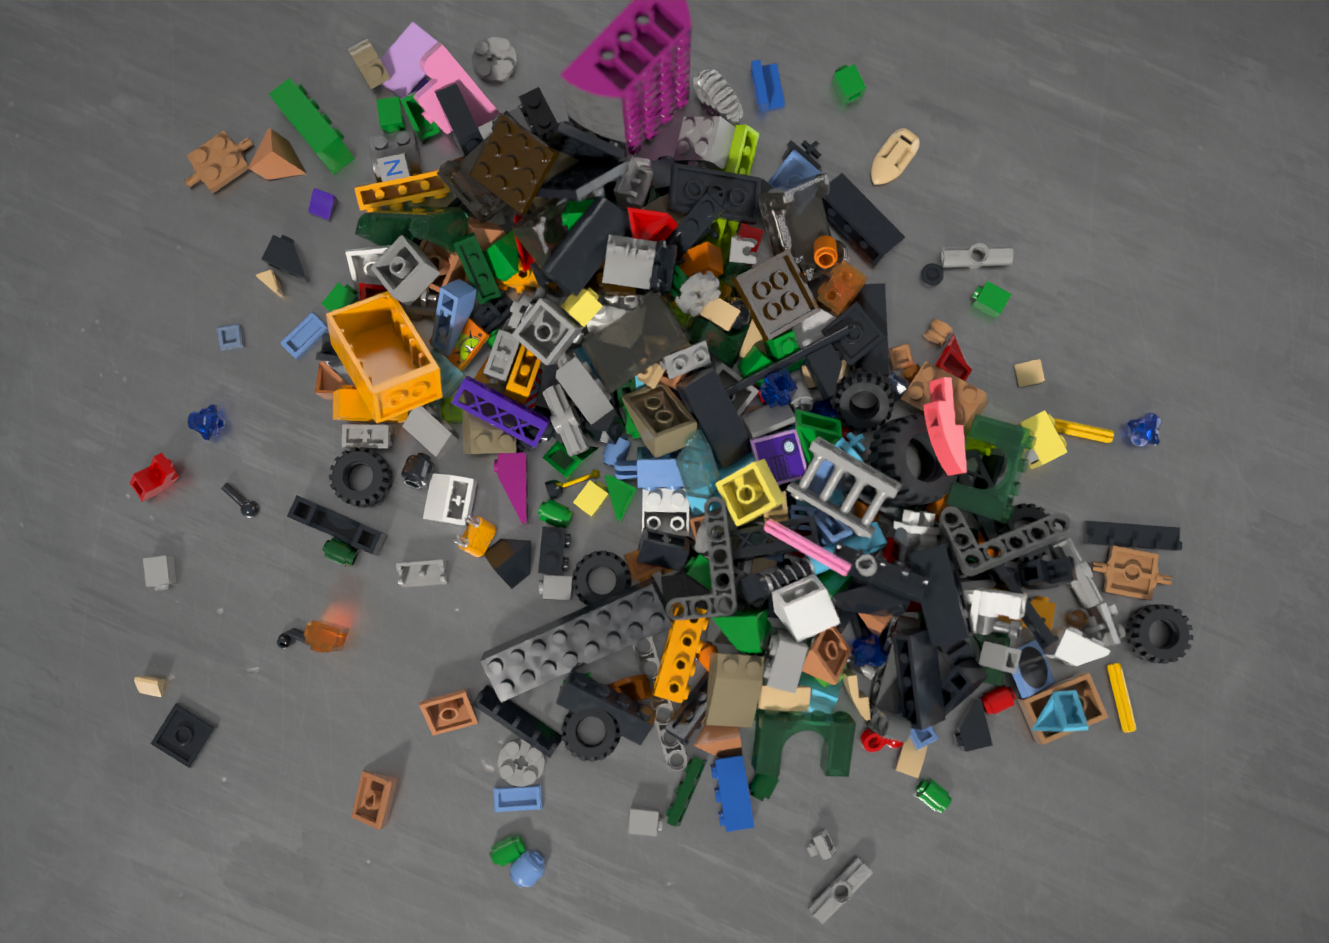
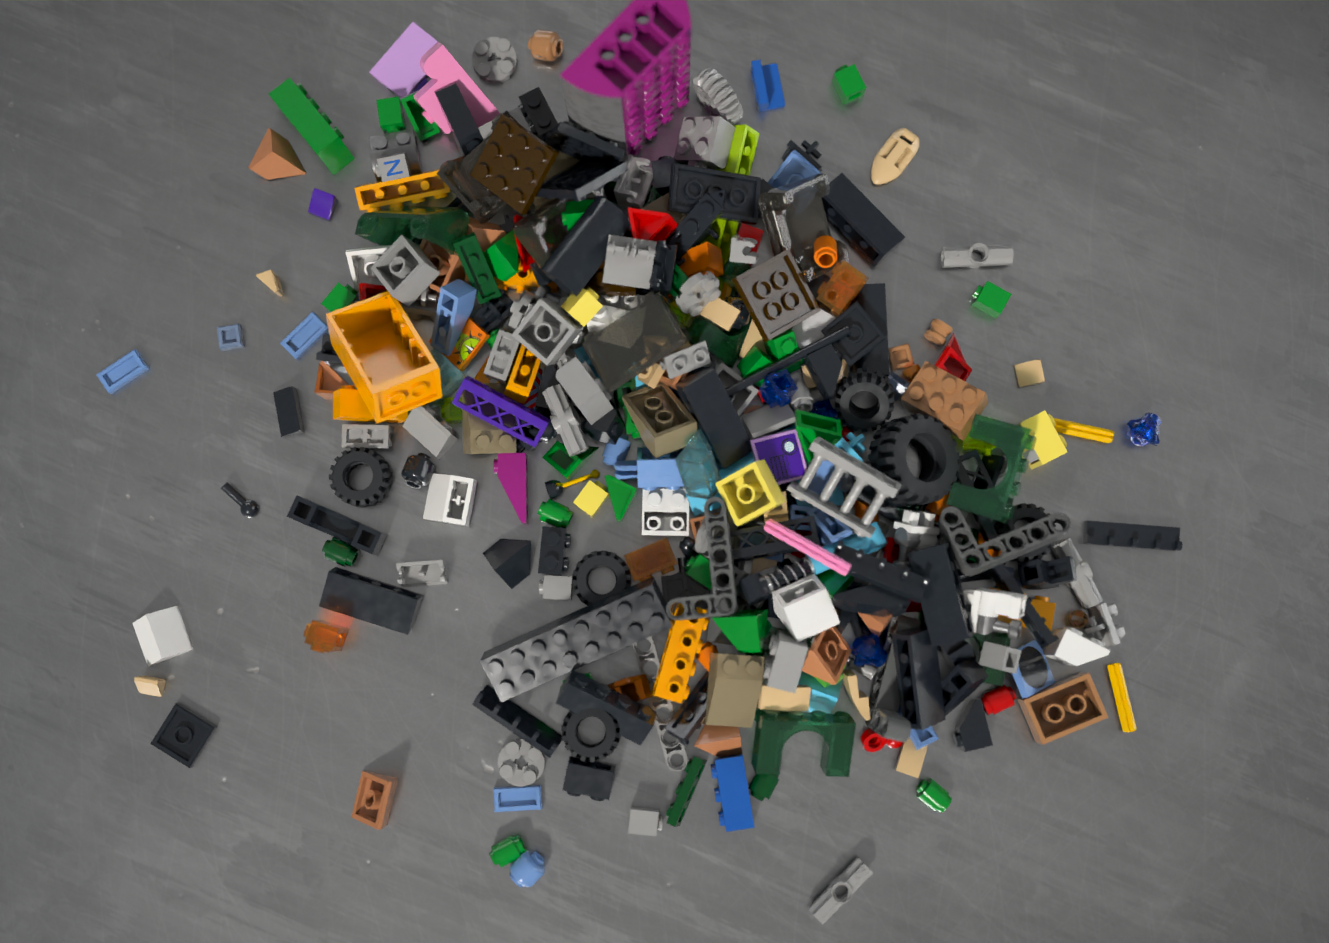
(122, 371): none -> medium blue tile
(154, 478): red brick -> none
(159, 572): light grey brick -> none
(162, 635): none -> white slope
(206, 422): clear blue rock -> none
(218, 161): medium nougat plate -> none
(286, 257): black slope -> none
(288, 411): none -> black slope
(291, 637): black arm -> none
(369, 63): dark tan brick -> none
(370, 600): none -> black brick
(449, 711): nougat slope -> none
(476, 536): light orange piece -> none
(545, 45): none -> medium nougat head
(589, 779): none -> black brick
(663, 549): black hinge -> none
(822, 844): light grey tile -> none
(867, 562): light grey hinge -> none
(931, 275): black tile -> none
(943, 433): coral slope -> none
(1062, 713): medium azure slope -> none
(1131, 573): medium nougat plate -> none
(1178, 633): black tyre -> none

